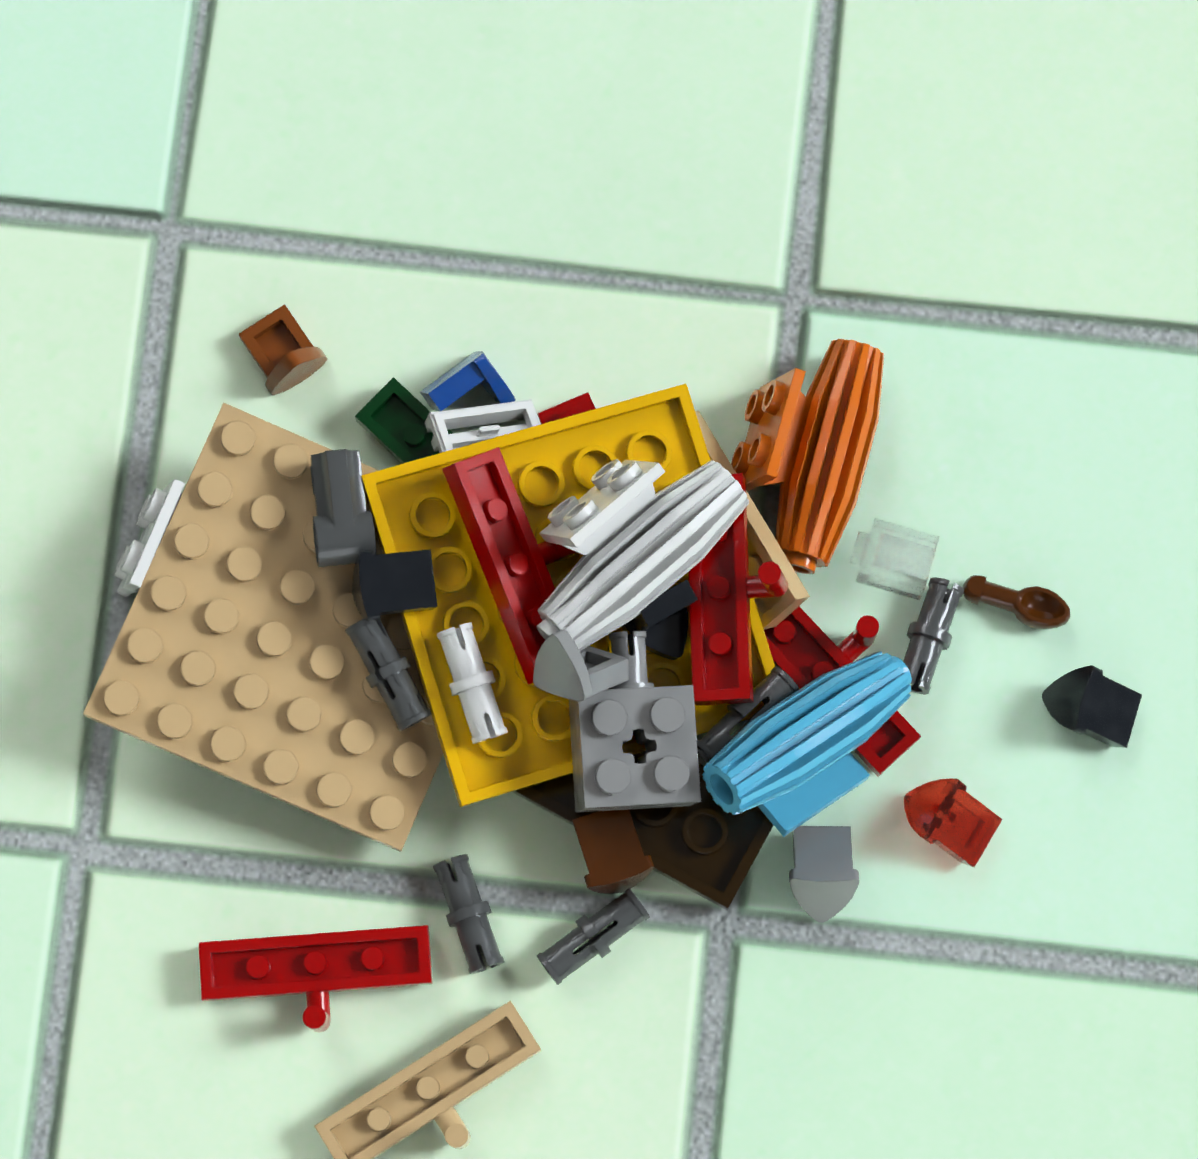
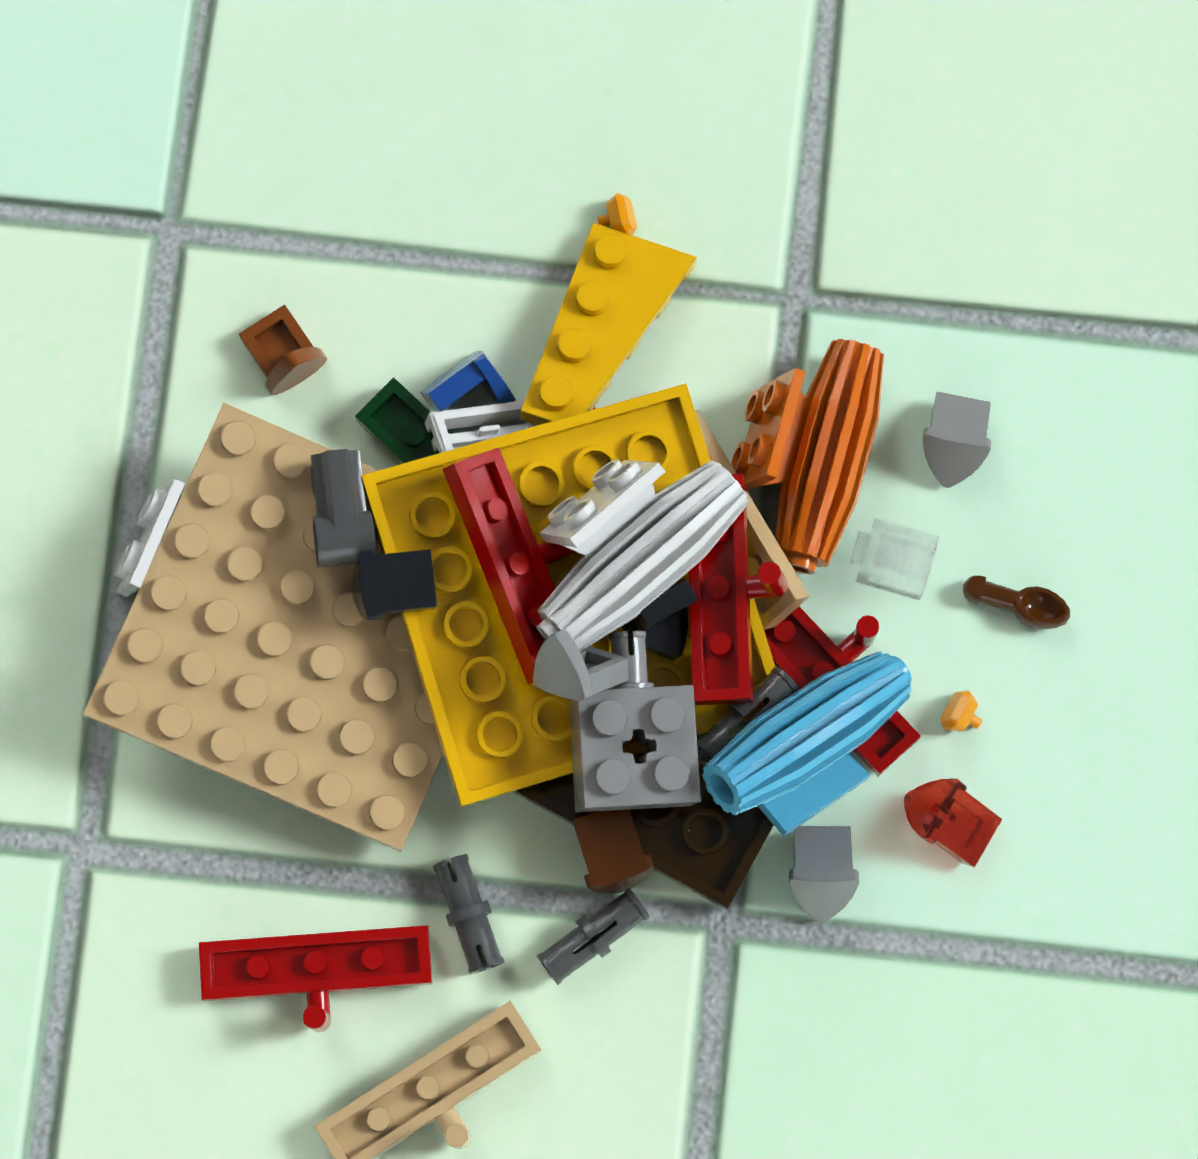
(388, 673): dark grey pin -> none
(472, 683): white pin -> none
(604, 314): none -> yellow wing
(619, 215): none -> light orange rock
(931, 633): dark grey pin -> none
(956, 437): none -> light grey tile
(960, 712): none -> light orange rock
(1093, 705): black tile -> none

